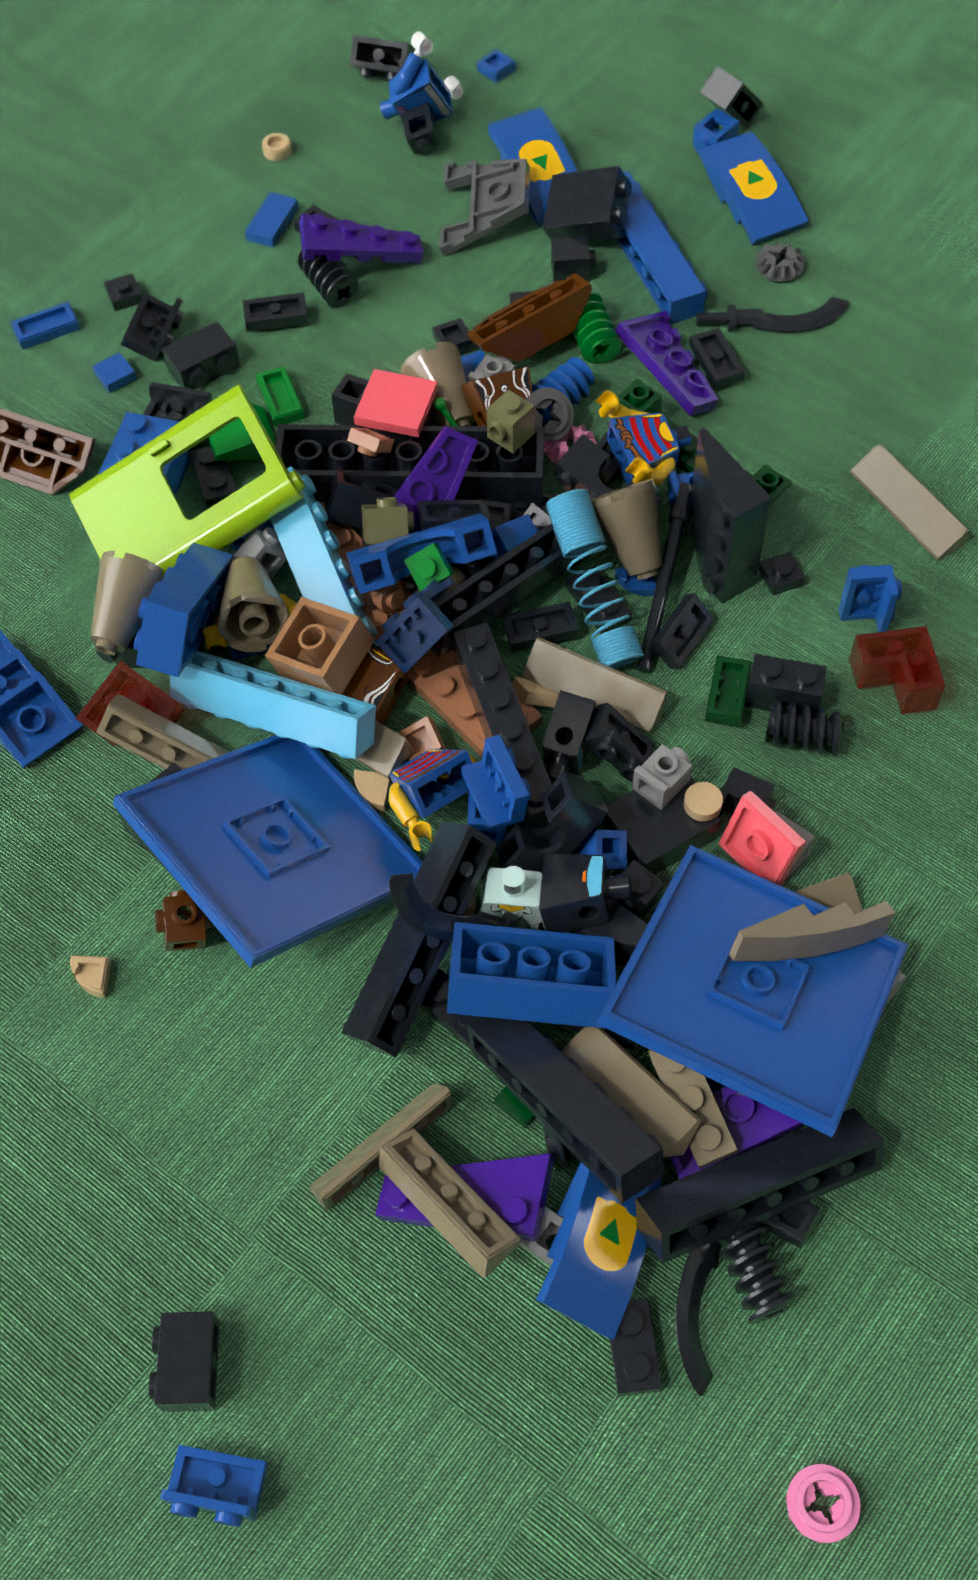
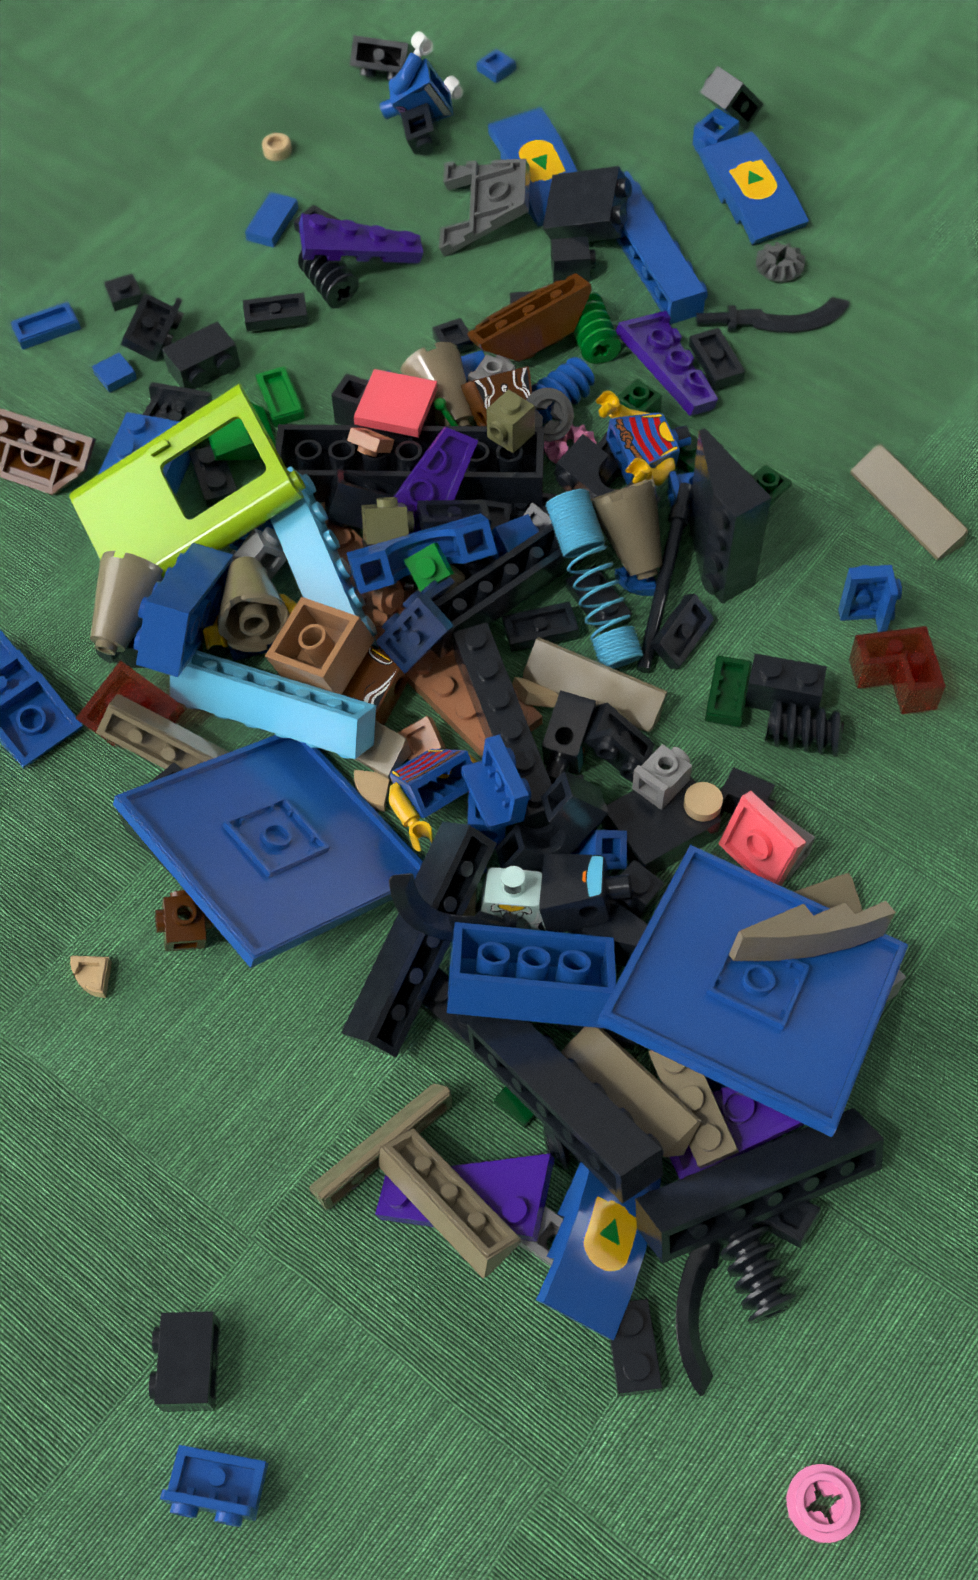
(781, 573): black plate -> none

